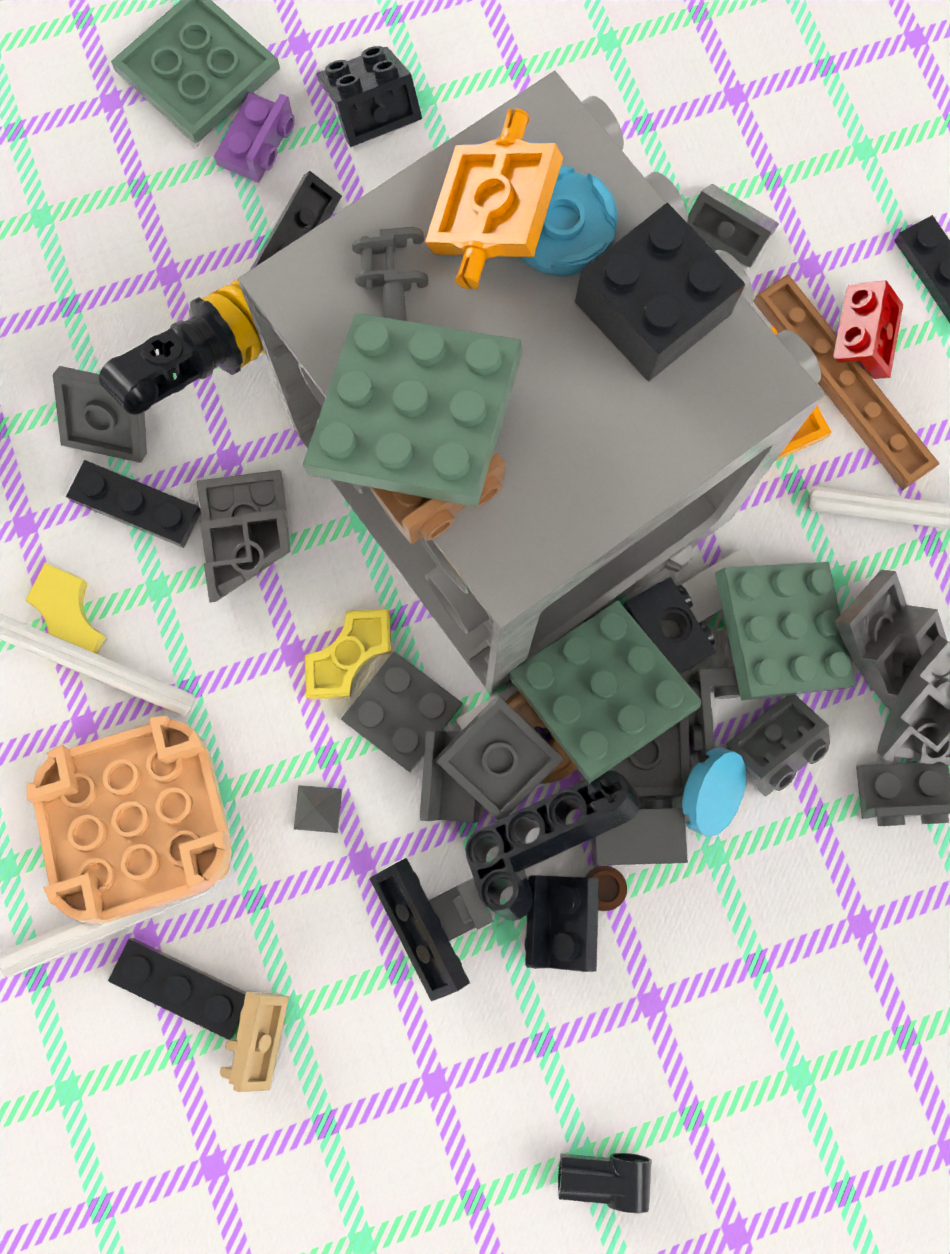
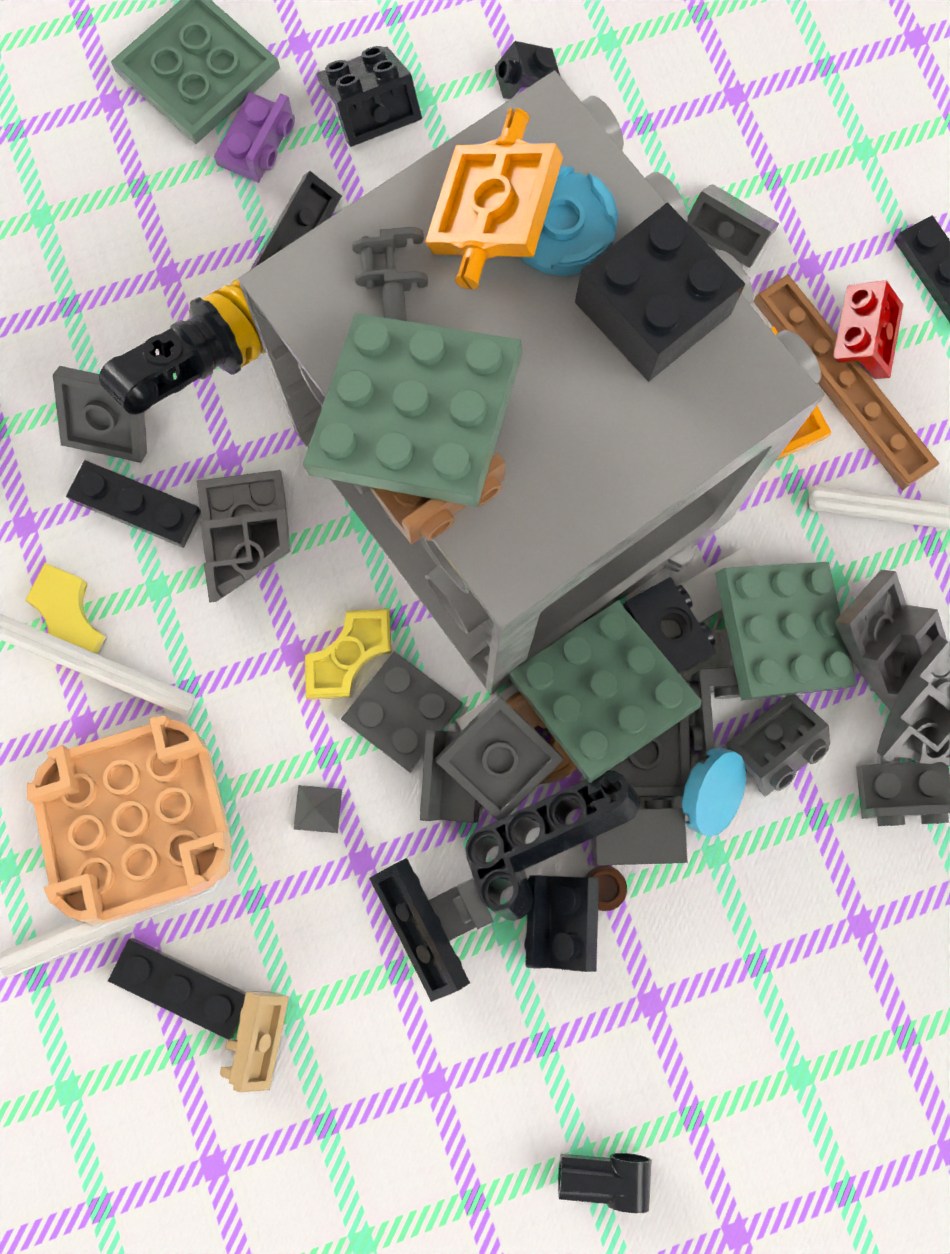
(523, 66): none -> black bracket

